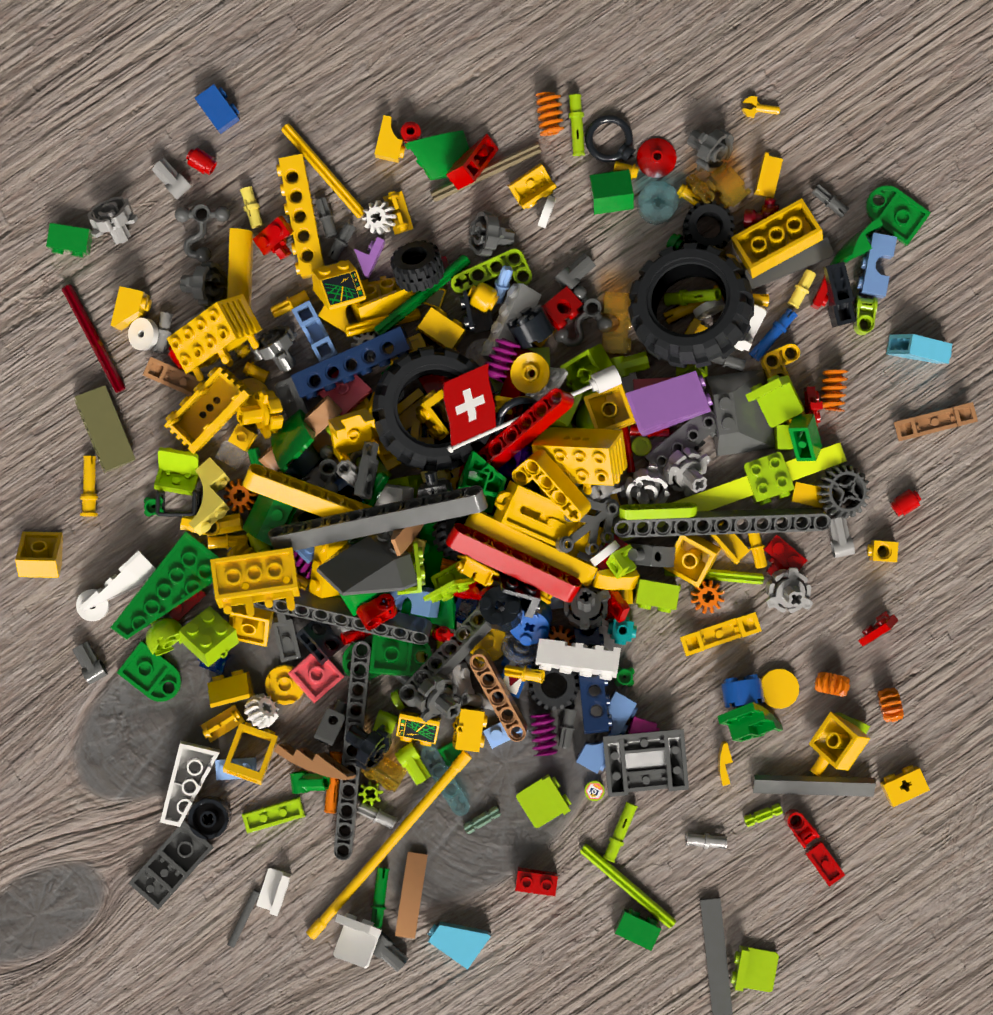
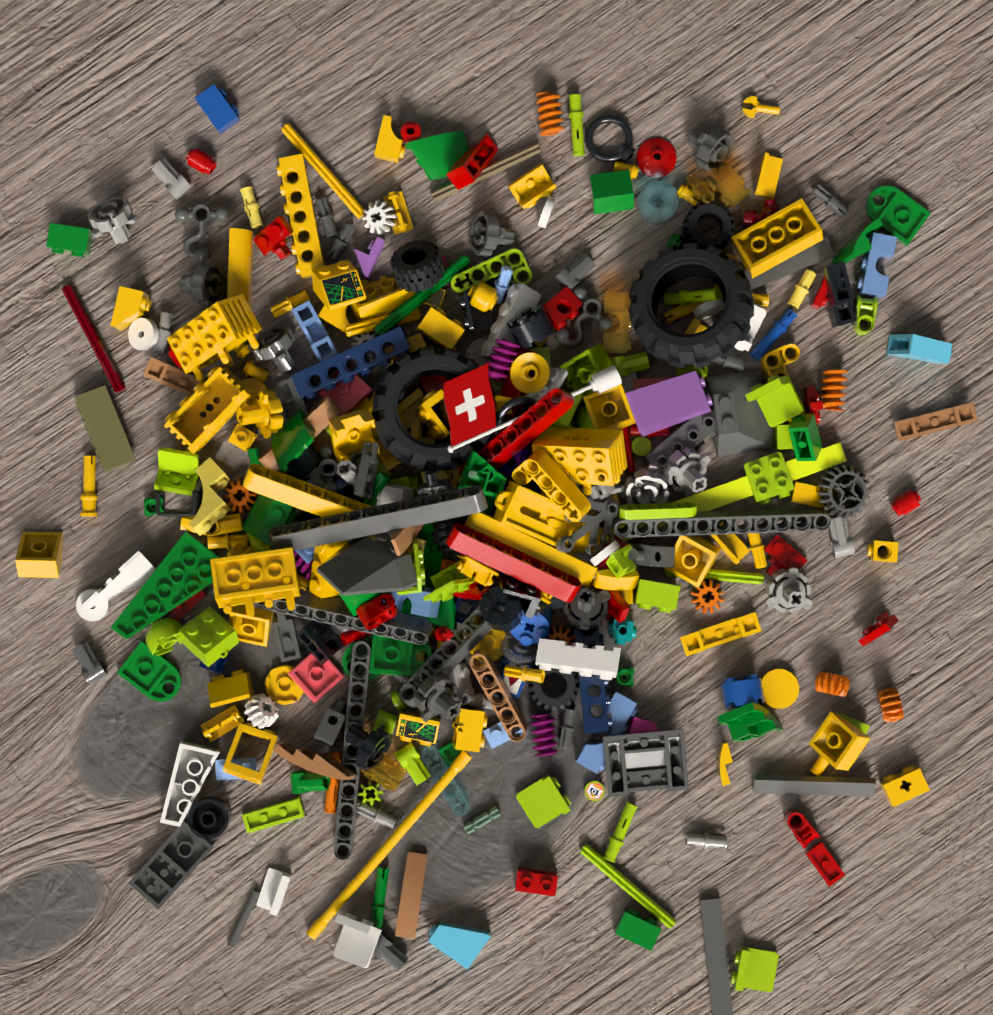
(763, 814): lime axle -> none

